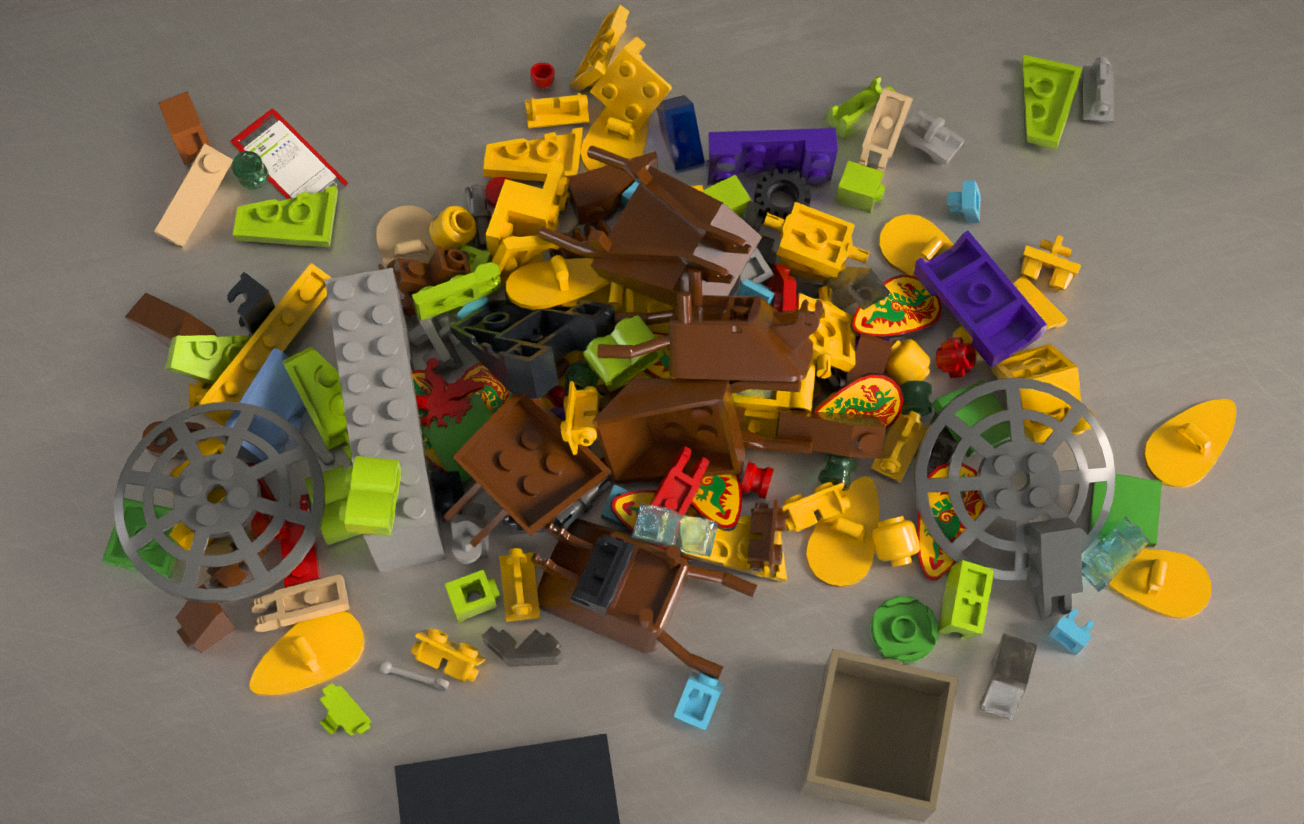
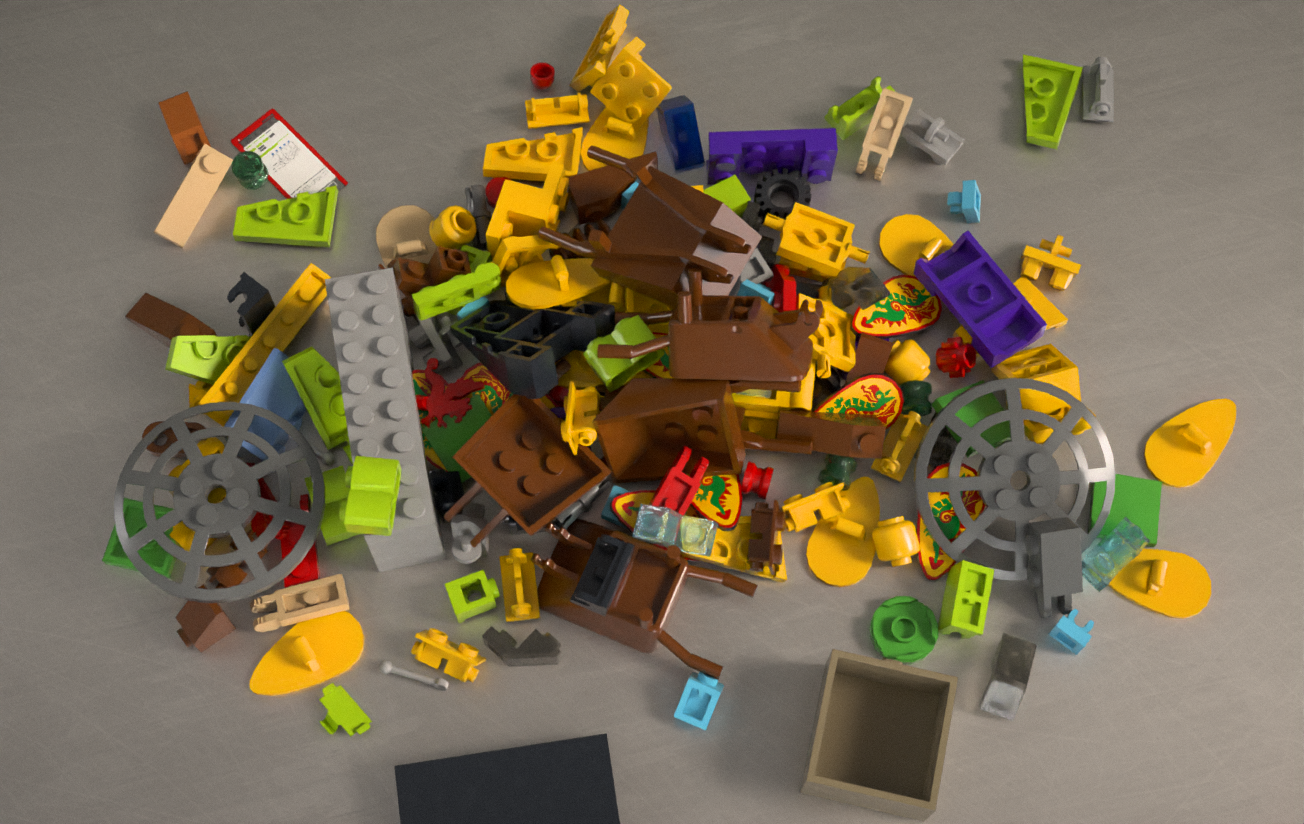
(581, 373): clear green wheel -> none
(860, 187): lime brick -> none

